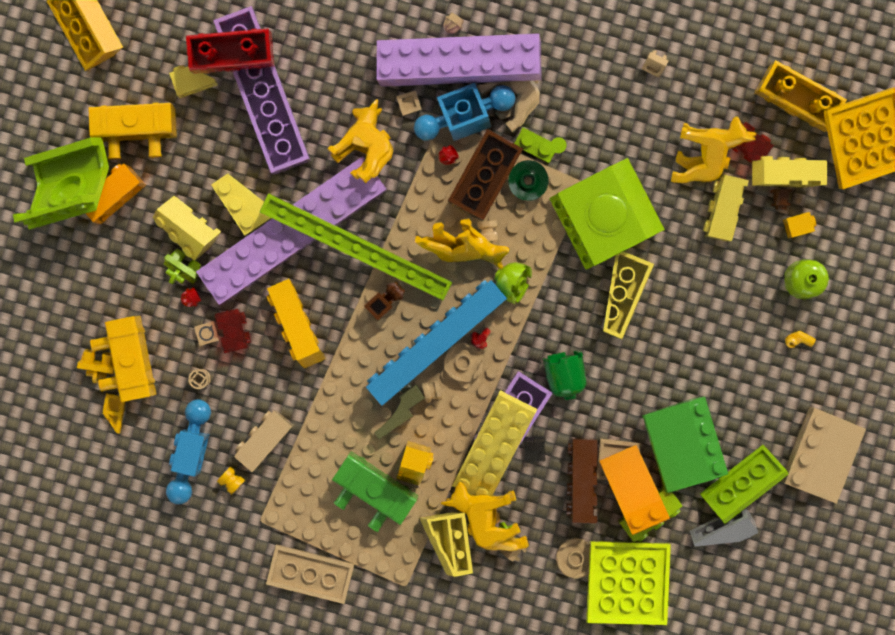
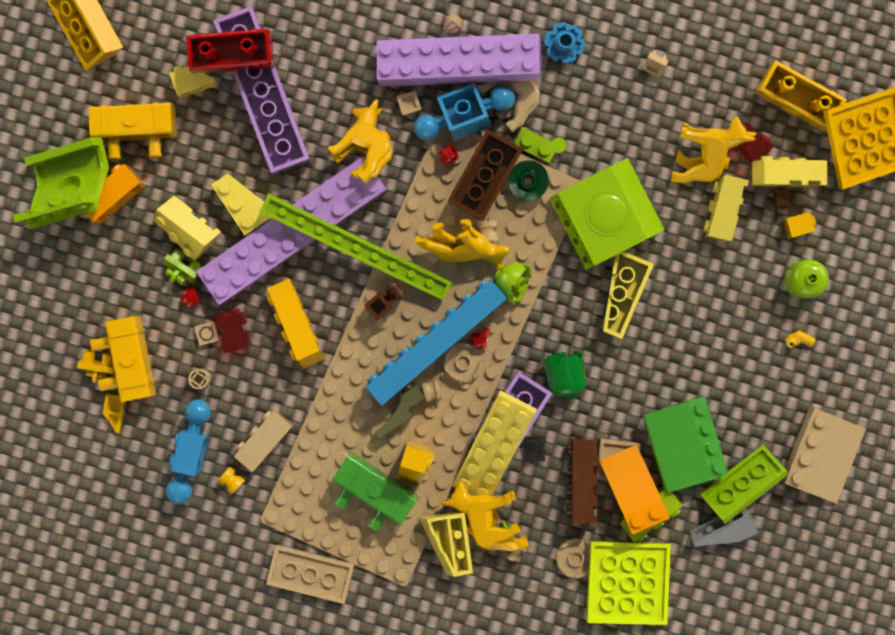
(564, 43): none -> dark azure plant

